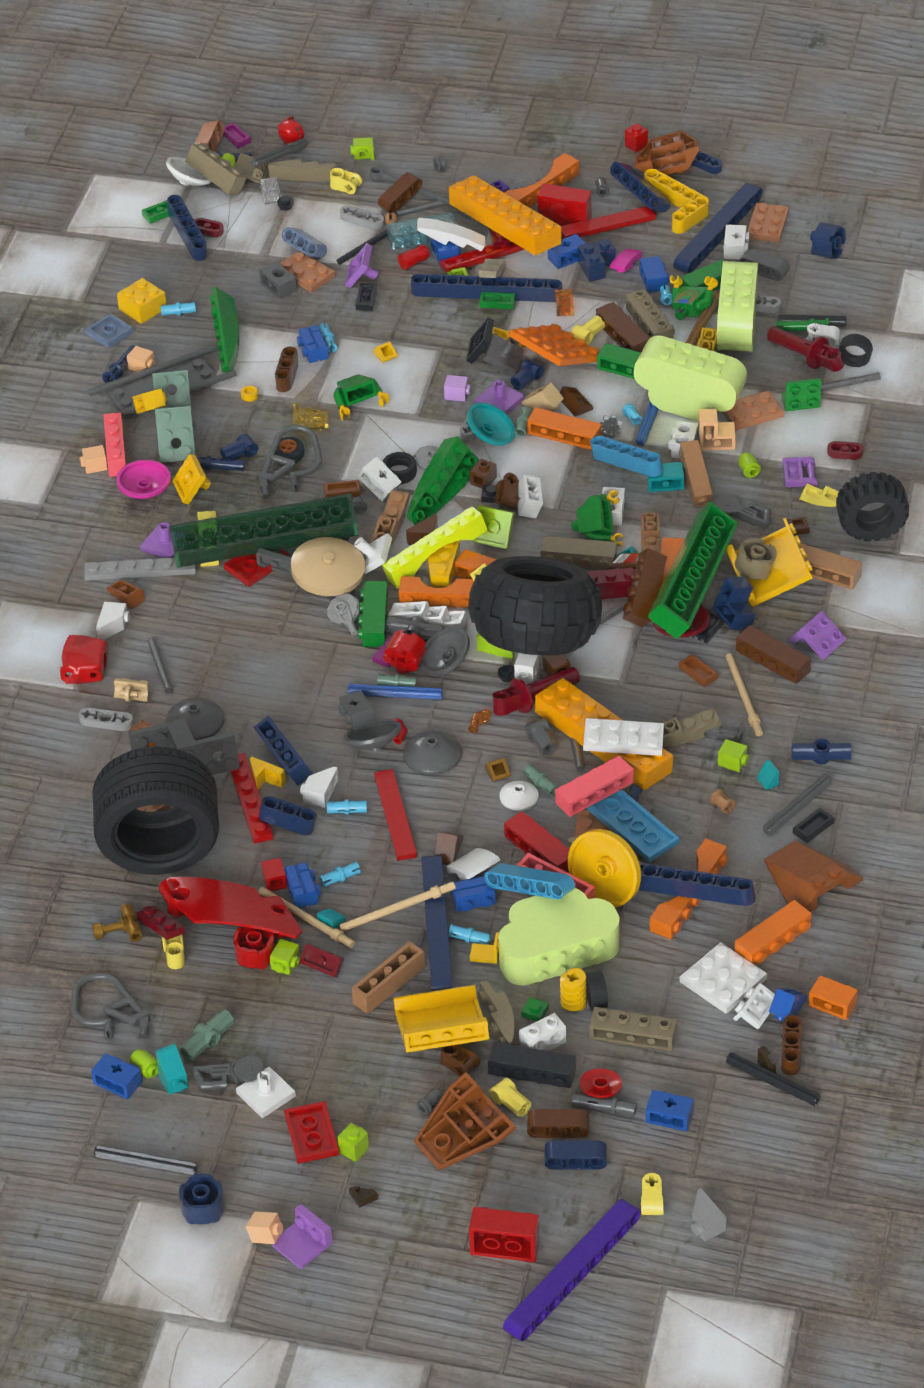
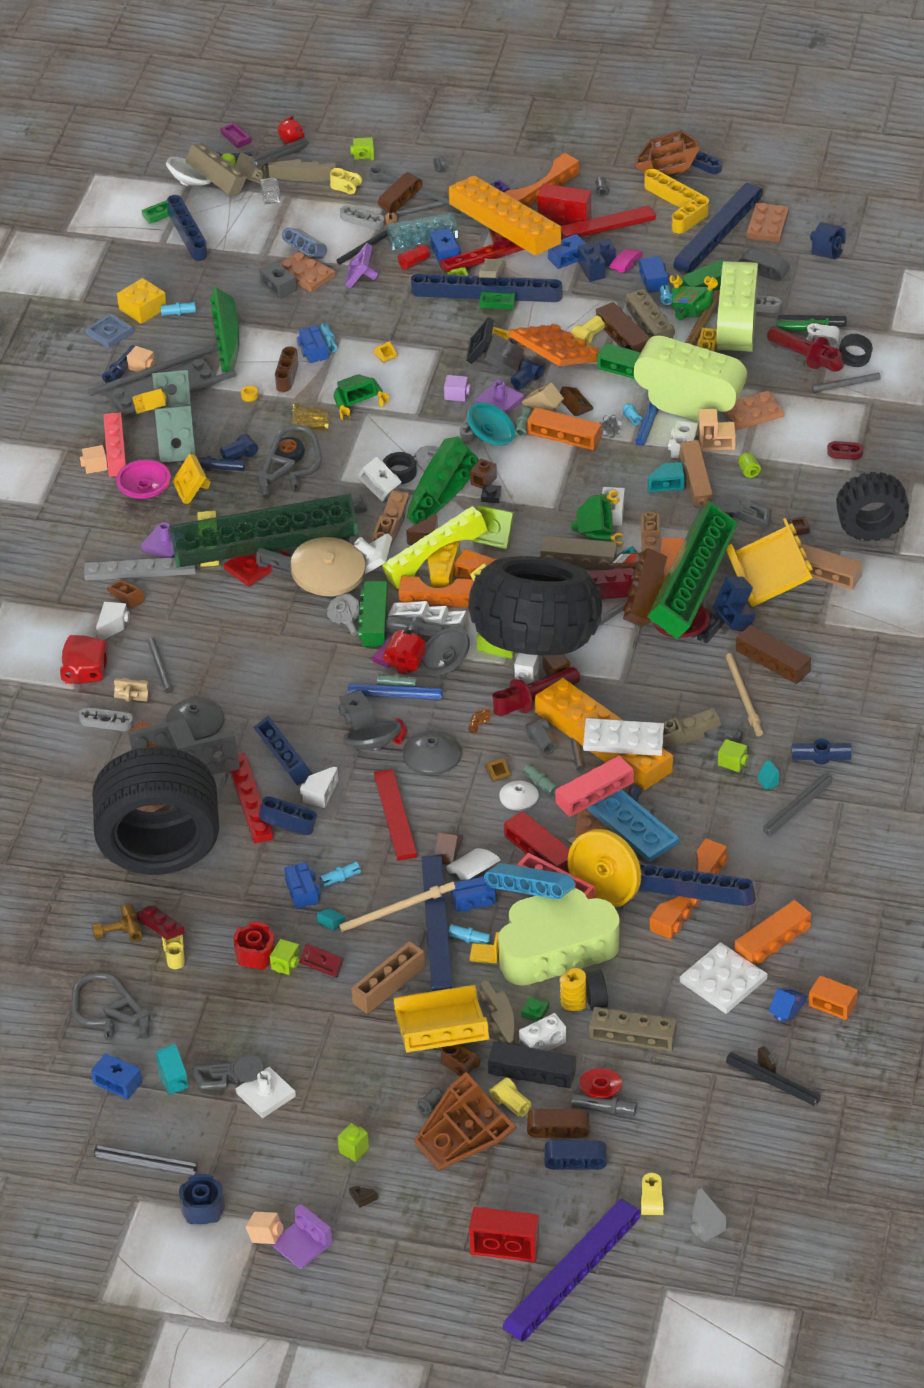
(145, 1063): lime brick -> none
(206, 1035): sand green piece -> none
(210, 134): nougat beam -> none
(210, 227): dark red plate -> none
(227, 903): red panel -> none
(267, 772): yellow slope -> none
(274, 874): red brick -> none
(285, 203): black plate -> none
(311, 1132): red plate -> none
(335, 934): tan bar -> none
(341, 488): dark orange tile -> none
(347, 807): medium azure pin -> none
(366, 296): black plate -> none
(451, 232): white slope -> none
(506, 673): black plate -> none
(507, 491): reddish brown piece -> none
(529, 496): white brick -> none
(564, 302): clear orange brick -> none
(626, 456): dark azure beam -> none
(636, 137): red brick -> none
(639, 187): dark blue beam -> none
(669, 1110): blue brick -> none
(698, 670): dark orange tile -> none
(722, 801): medium nougat bush -> none
(735, 241): white brick -> none
(755, 559): dark tan brick -> none
(756, 1006): white bracket -> none
(791, 1045): reddish brown beam -> none
(793, 471): medium lavender plate -> none
(802, 394): green bracket -> none
(807, 874): dark orange wedge -> none
(813, 825): black tile -> none
(819, 497): light yellow slope -> none
(820, 635): medium lavender bracket -> none

